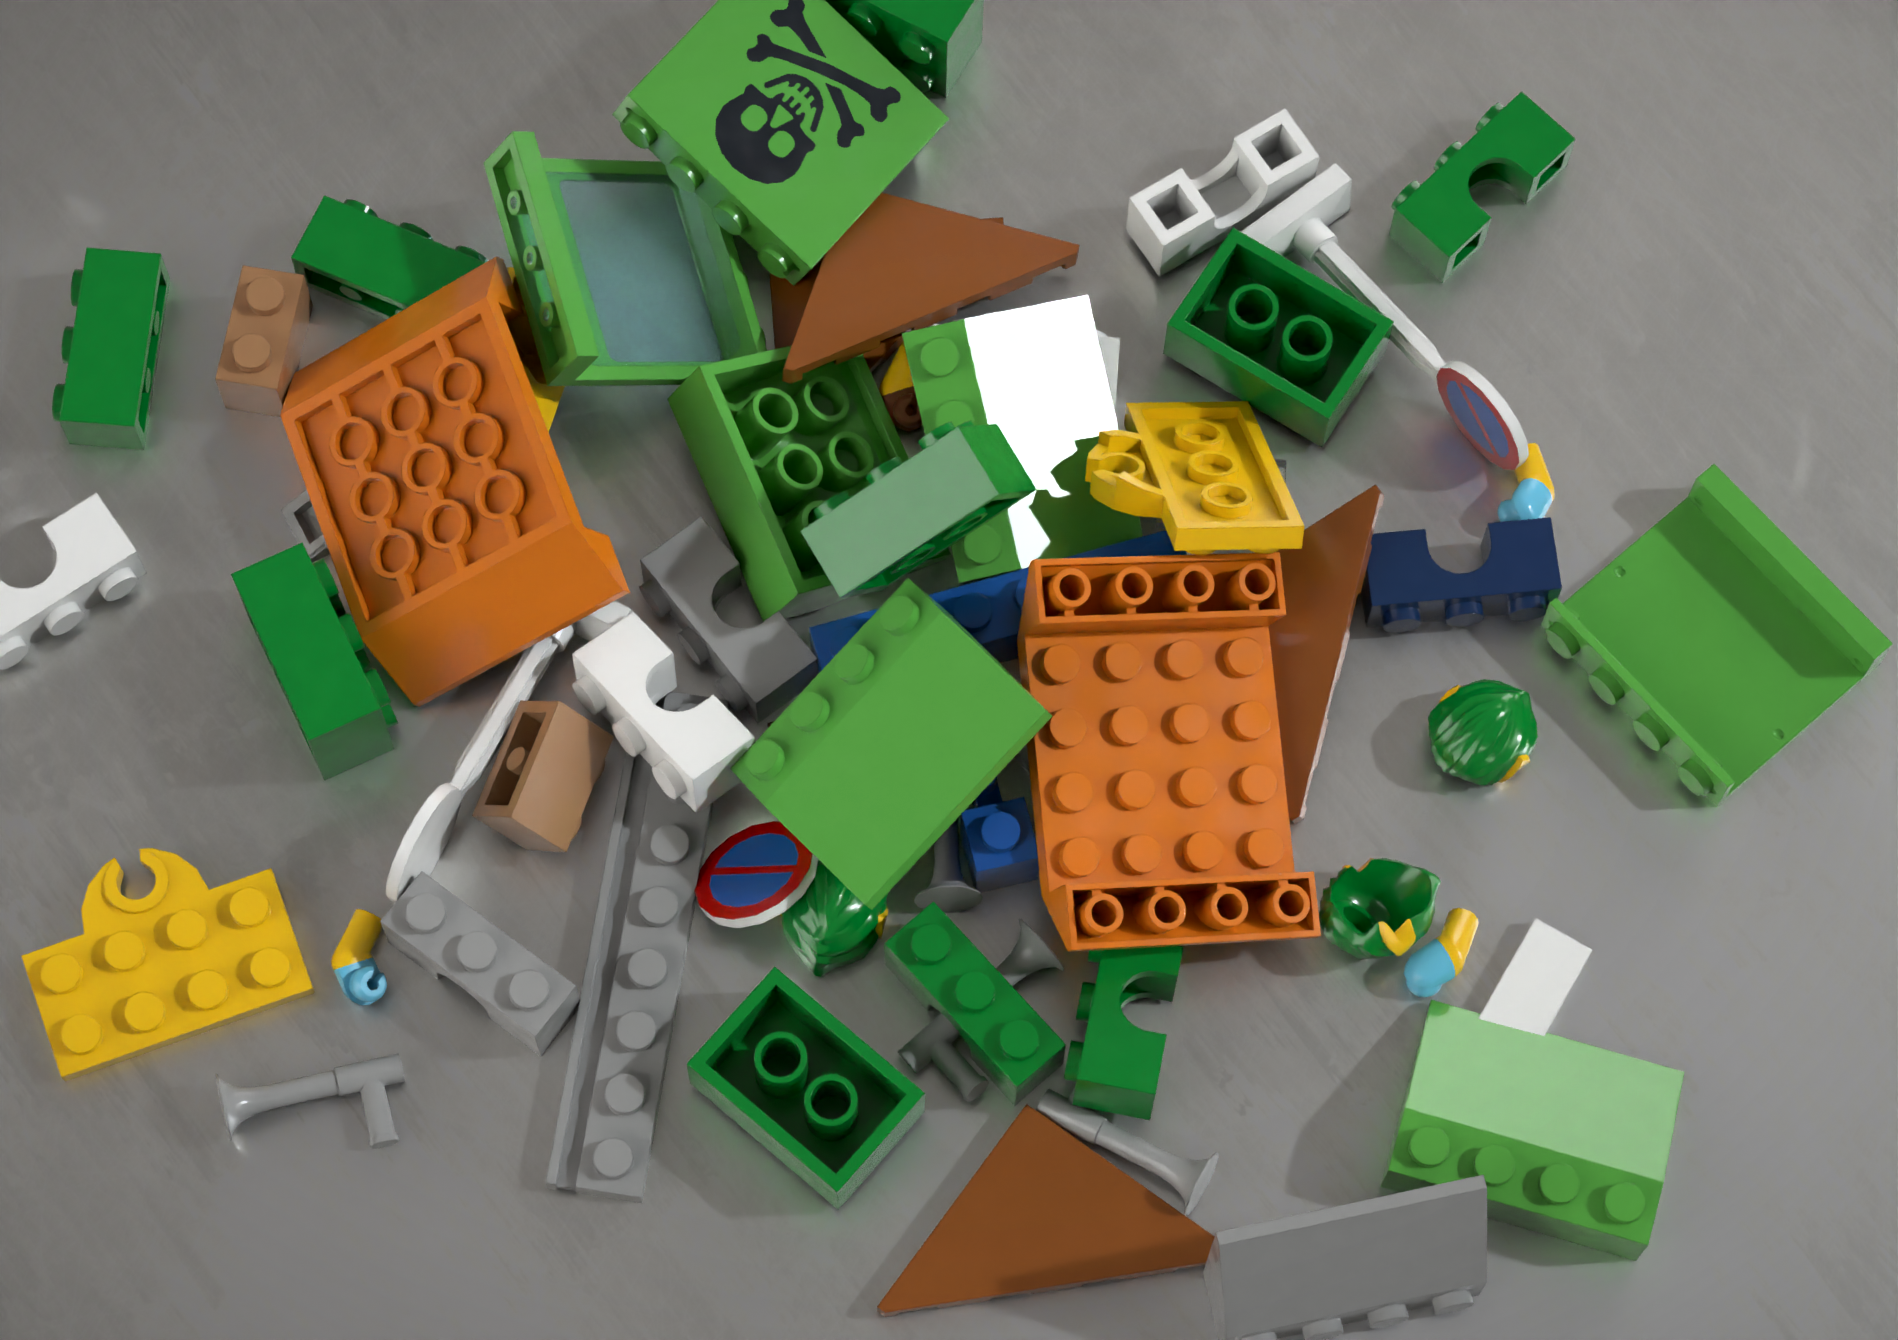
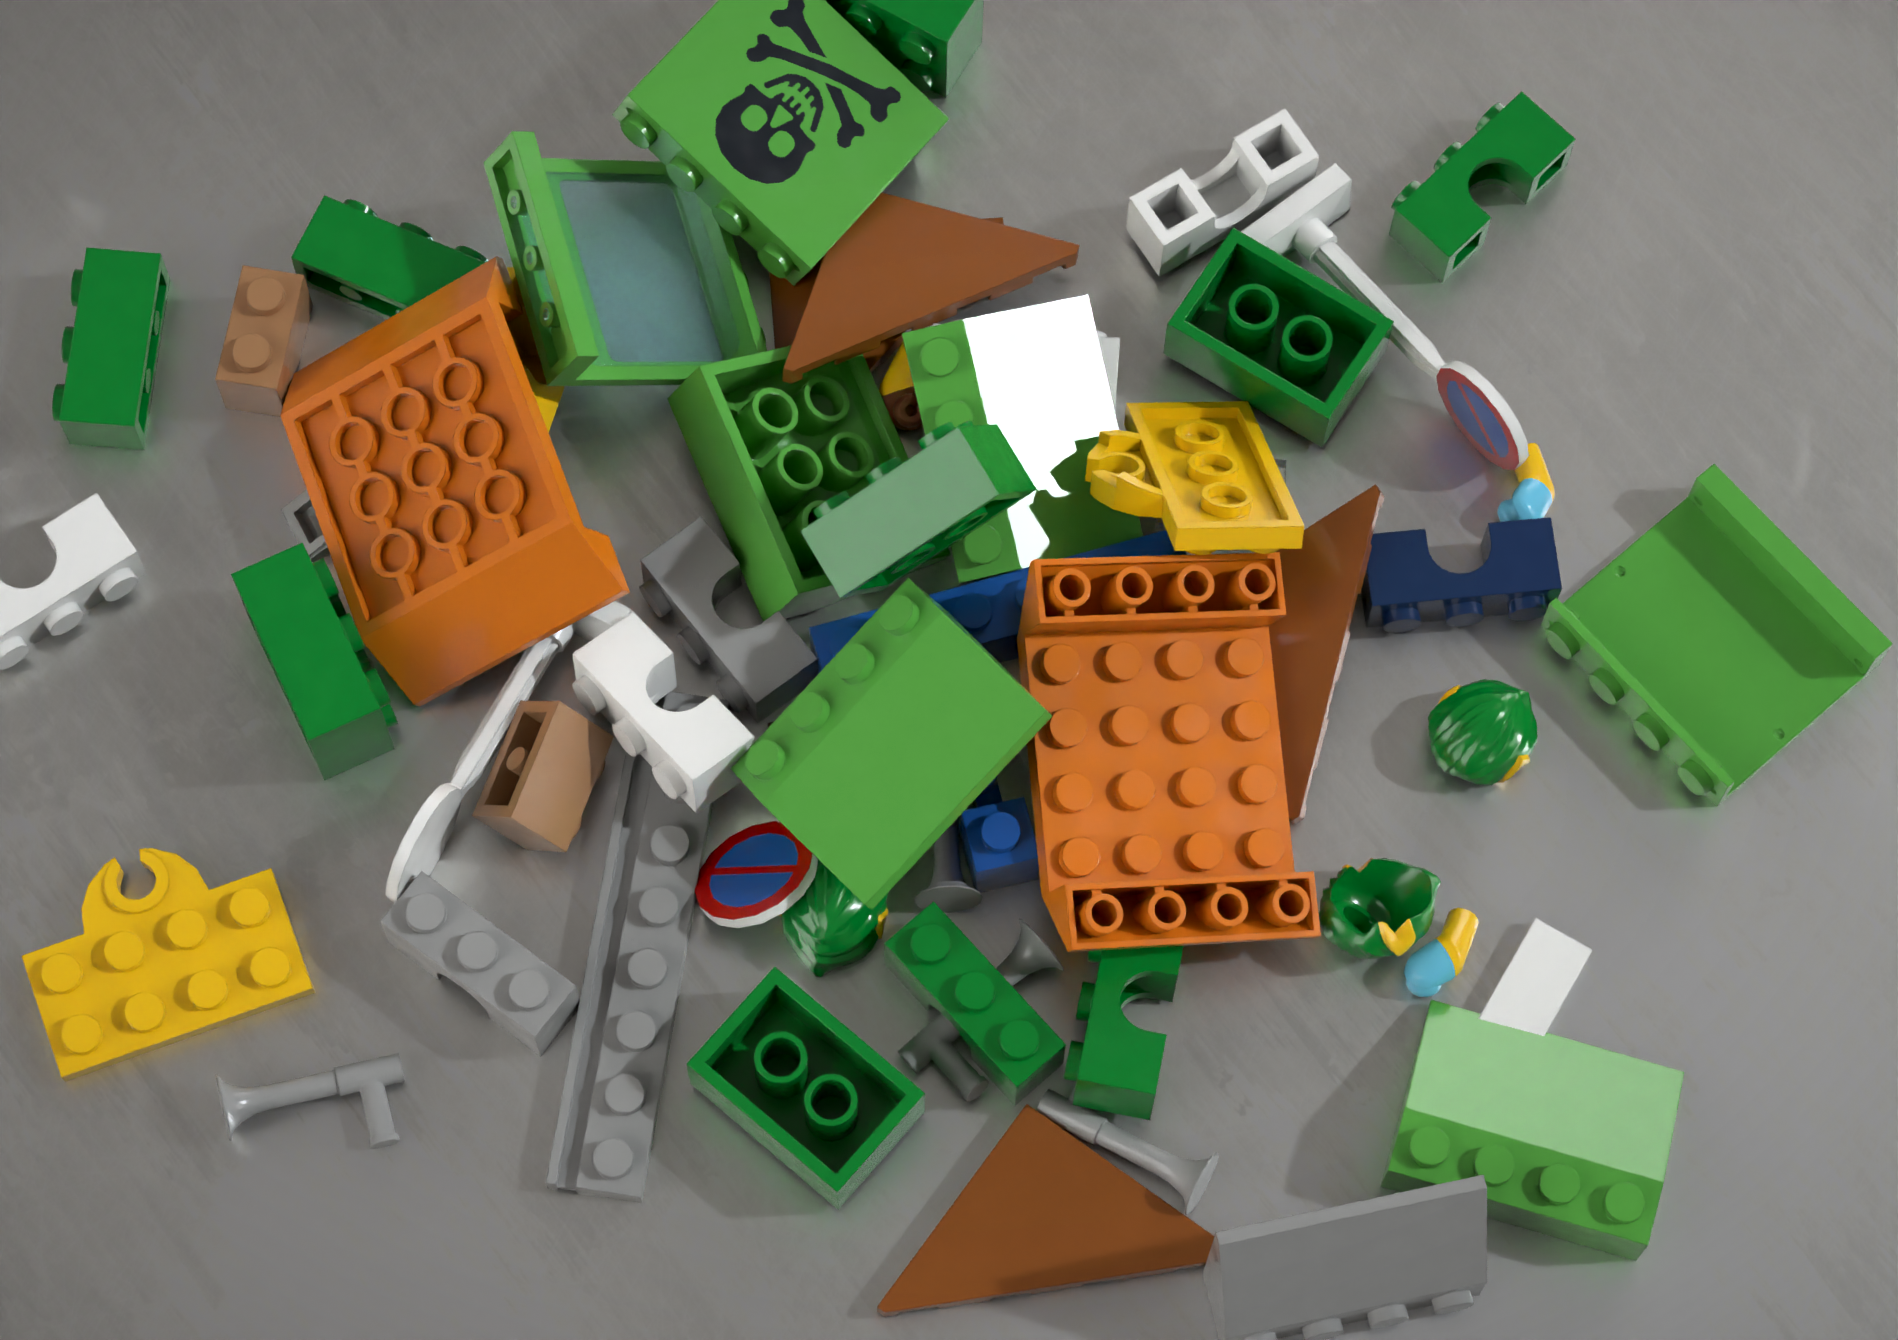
(354, 962): arm -> none

